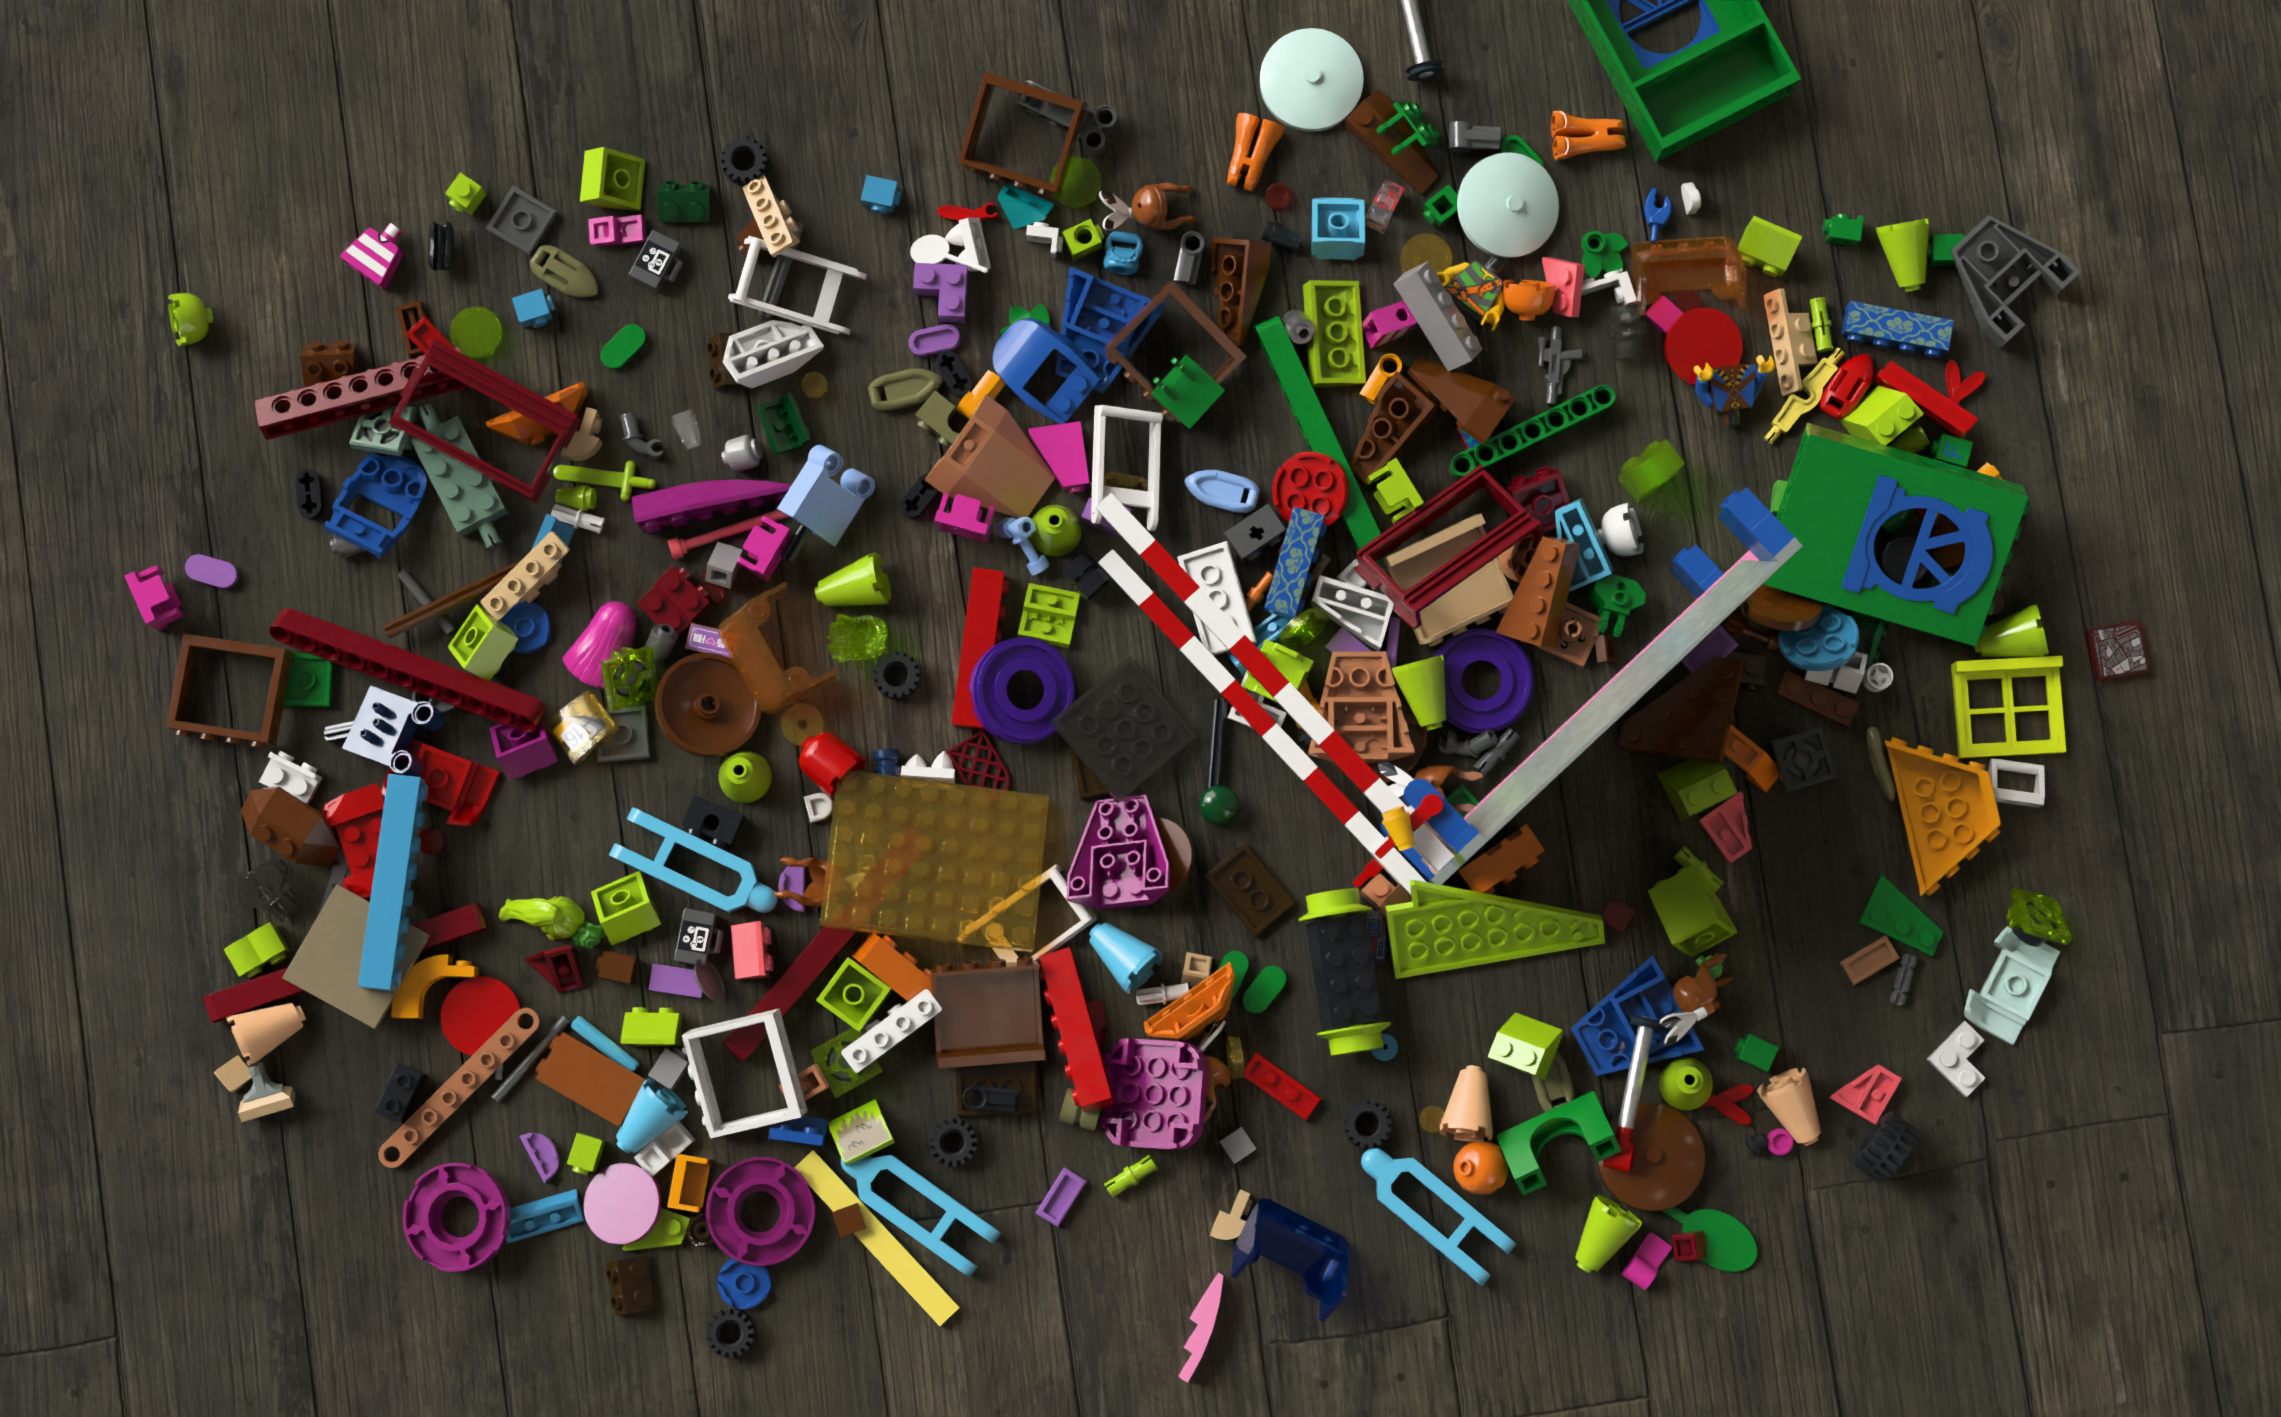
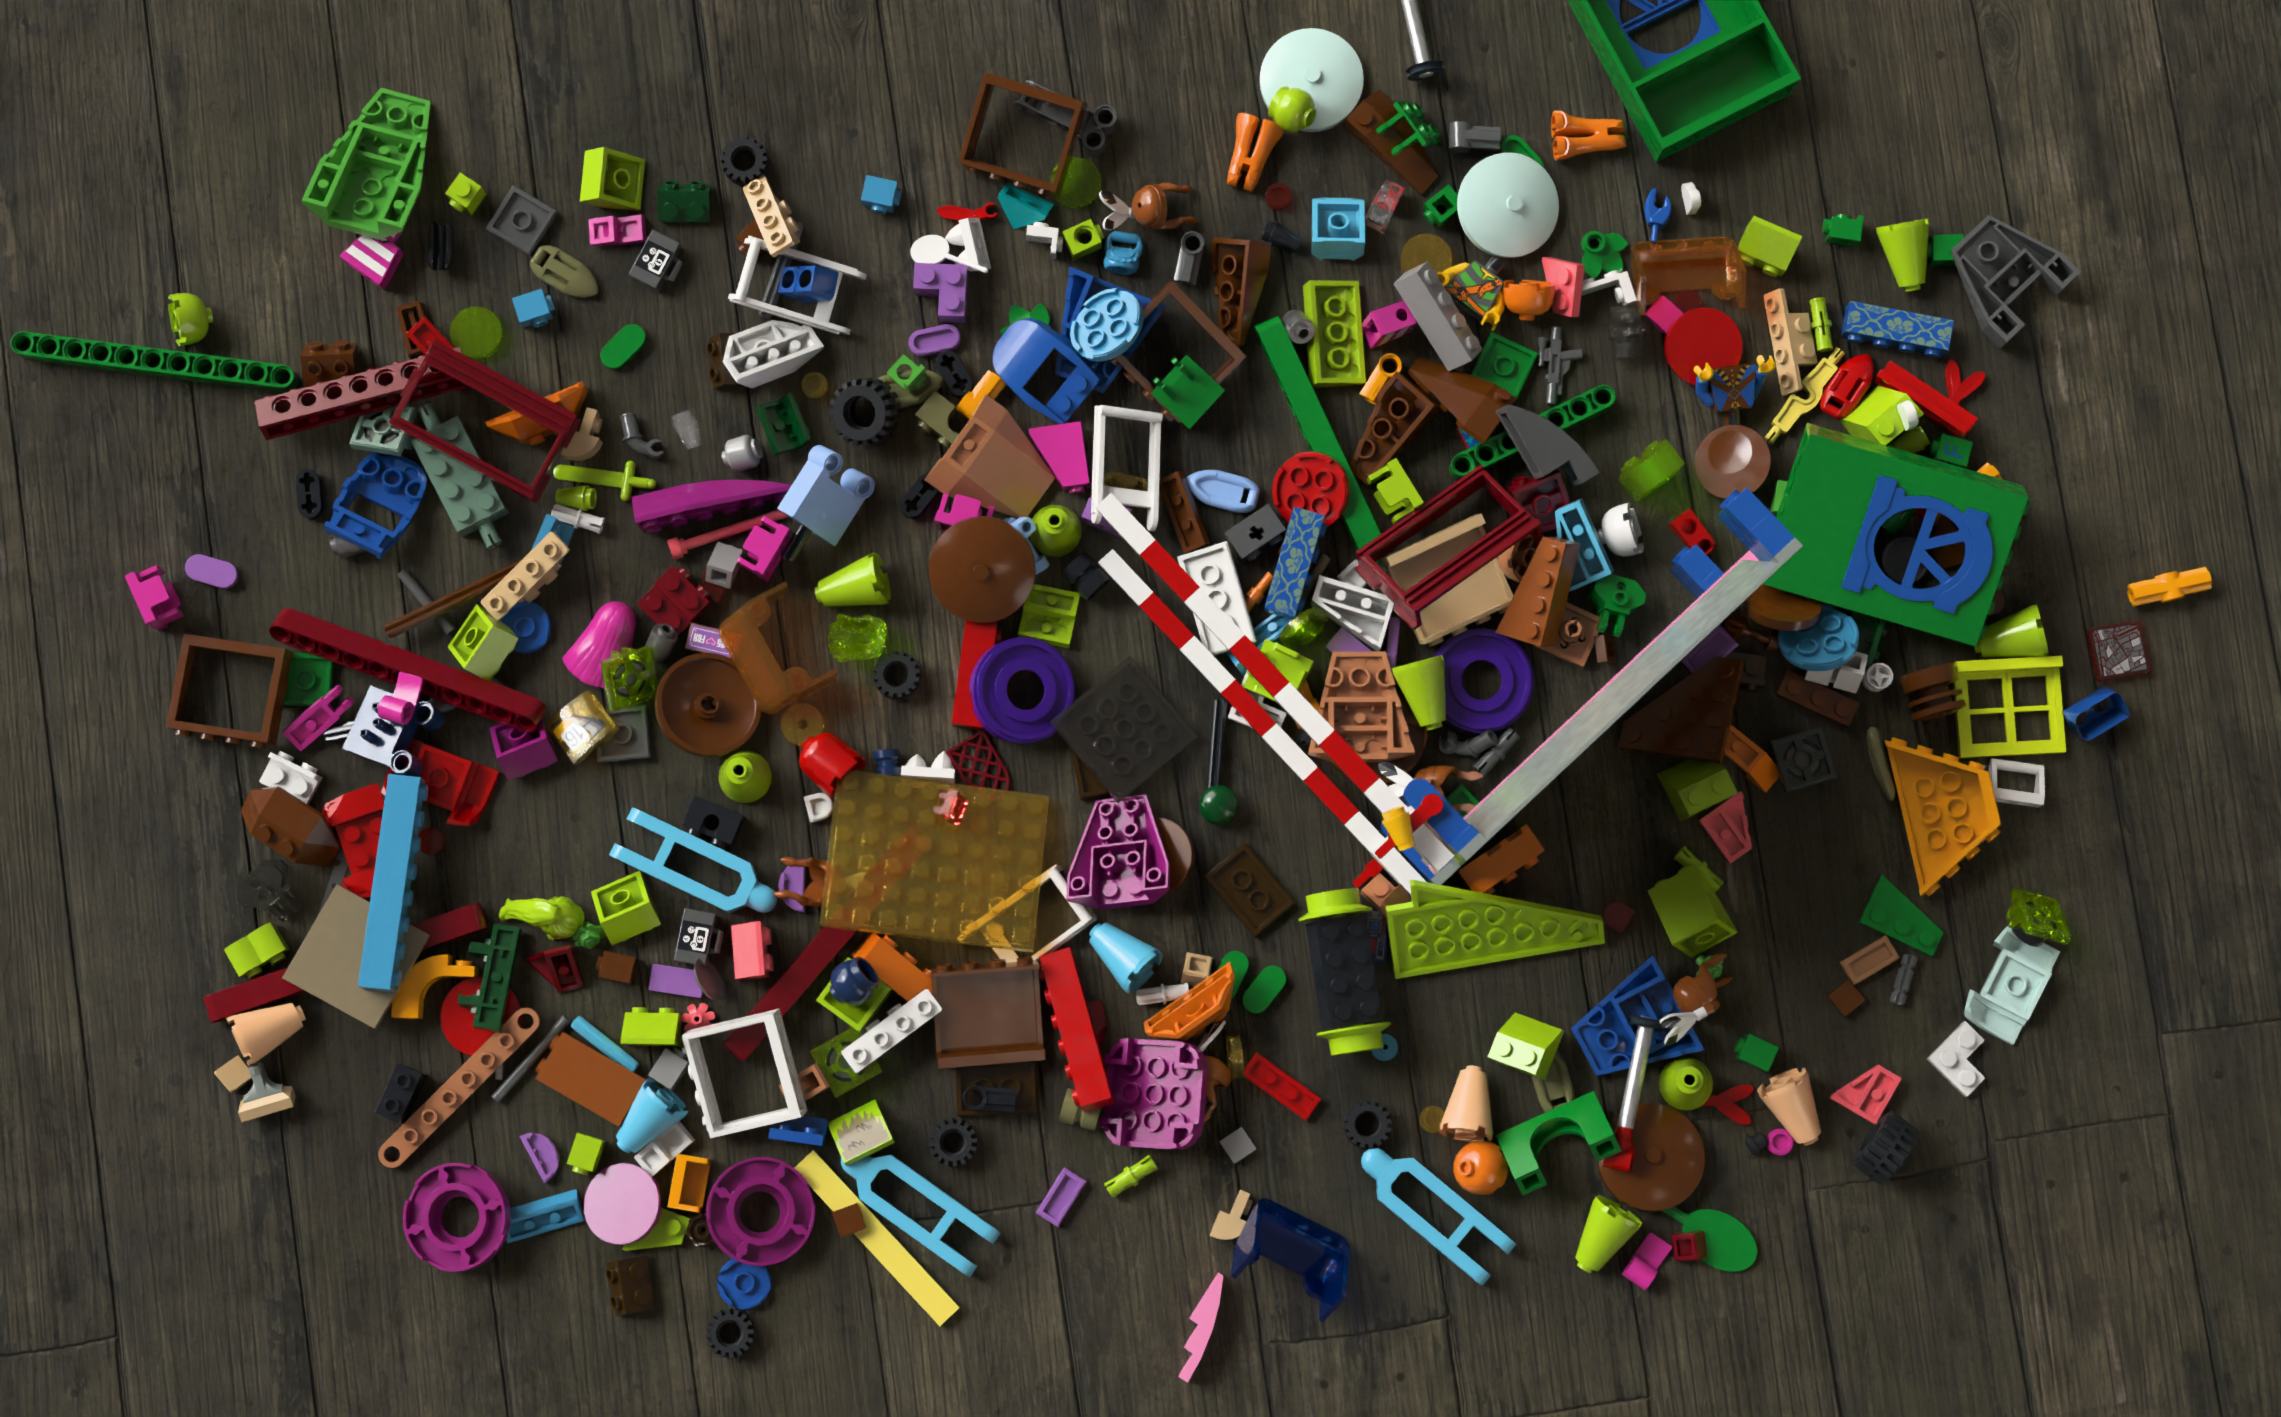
(143, 357): none -> green beam
(316, 719): none -> dark pink hinge
(374, 169): none -> bright green wedge
(404, 700): none -> dark pink panel
(500, 959): none -> dark green hinge
(694, 1012): none -> coral plant
(820, 288): none -> blue piece
(845, 416): none -> black tyre
(853, 981): none -> dark blue piece
(917, 378): none -> bright green bracket
(953, 806): none -> clear red tile
(982, 569): none -> reddish brown dish
(1107, 325): none -> dark azure tile
(1183, 512): none -> reddish brown plate
(1292, 109): none -> lime piece
(1505, 364): none -> green tile
(1545, 445): none -> dark grey slope
(1692, 532): none -> red leg
(1733, 460): none -> reddish brown piece
(1845, 998): none -> reddish brown tile
(1908, 414): none -> white tile
(1932, 692): none -> reddish brown wheel
(2102, 720): none -> blue piece
(2169, 586): none -> light orange piece

